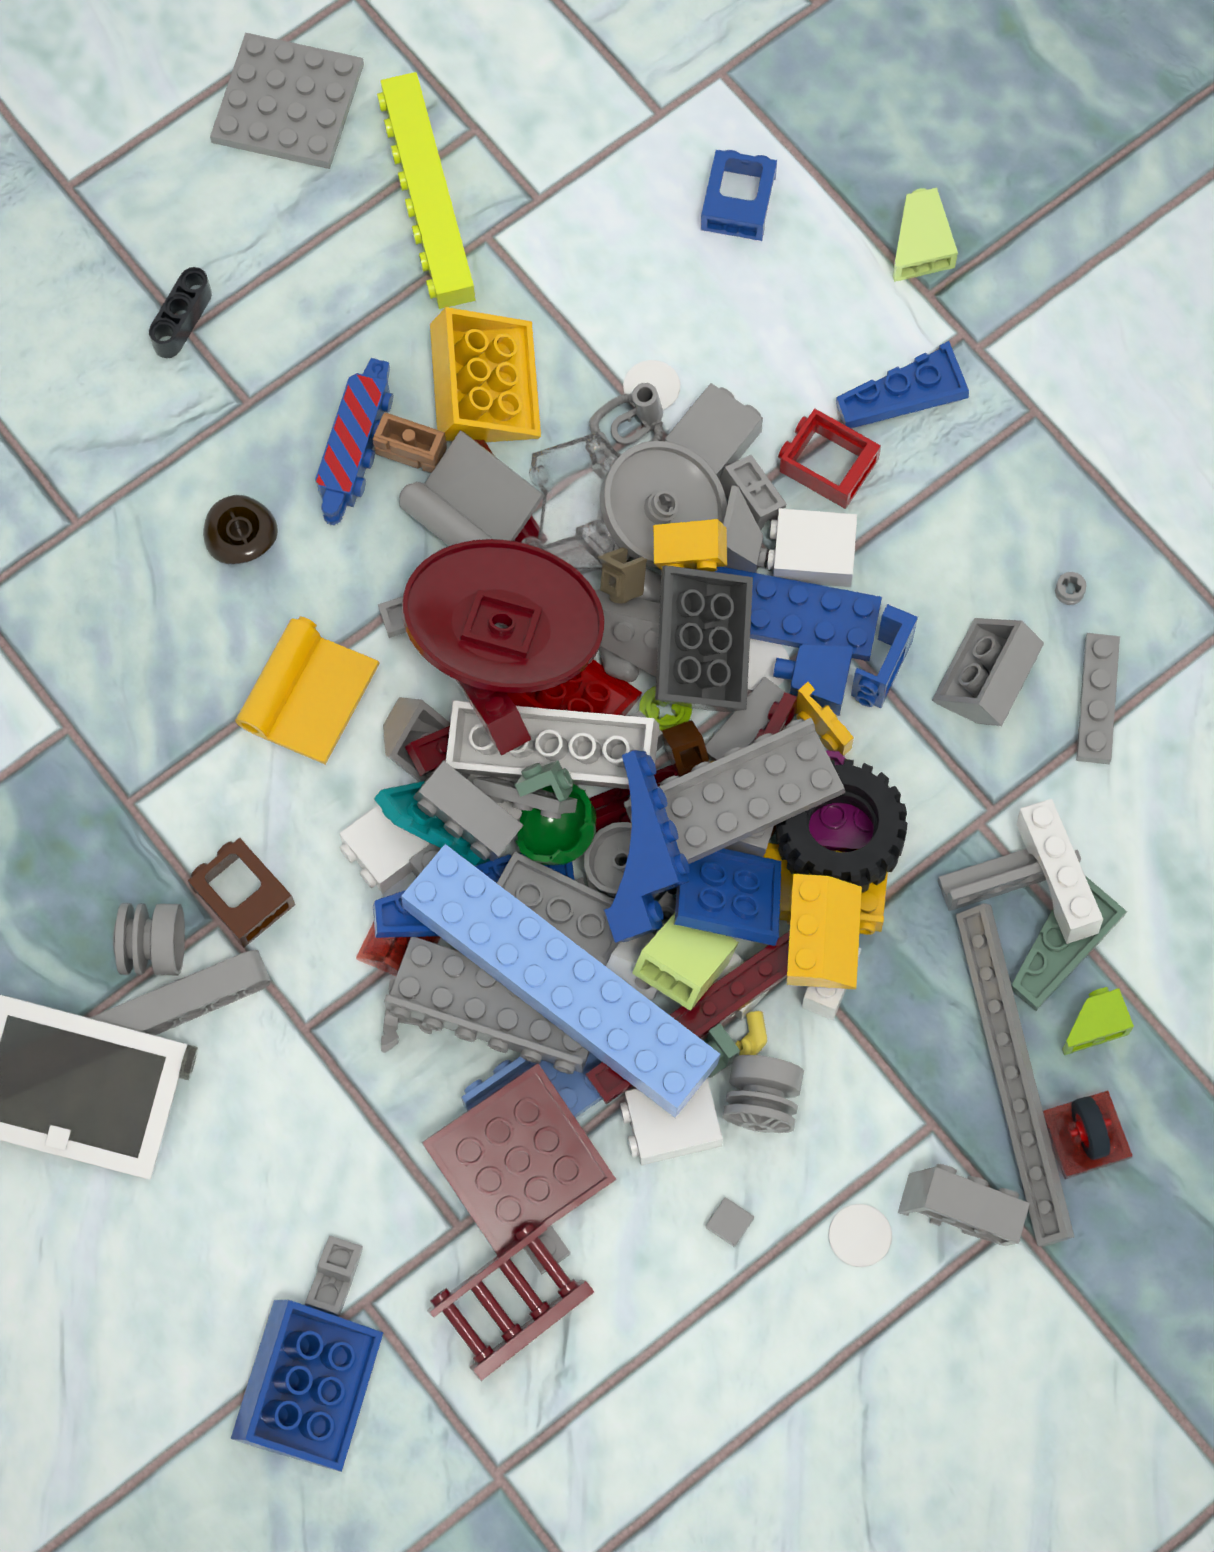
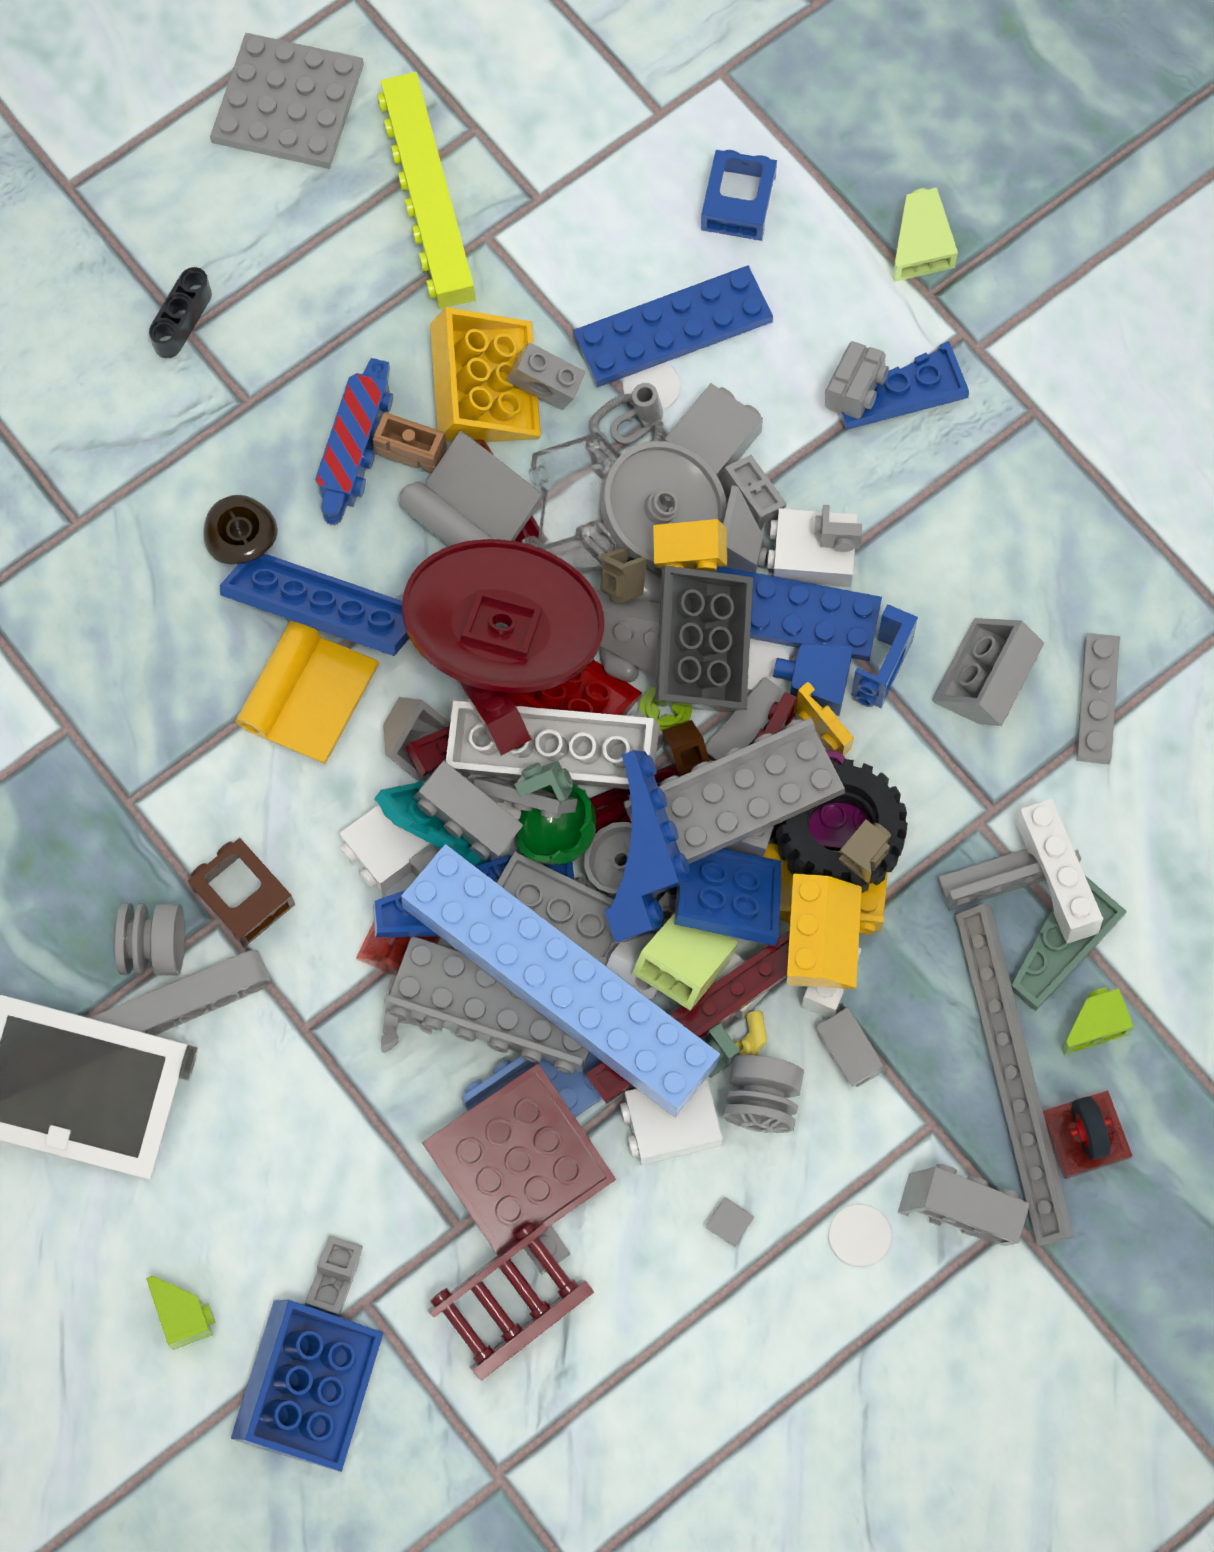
(180, 1313): none -> lime slope
(319, 602): none -> blue plate
(545, 376): none -> light grey brick
(672, 326): none -> blue plate
(841, 536): none -> light grey bracket
(843, 436): red window -> none
(851, 1048): none -> light grey hinge
(855, 380): none -> light grey brick
(865, 849): none -> dark tan window
(1074, 598): light grey bush -> none

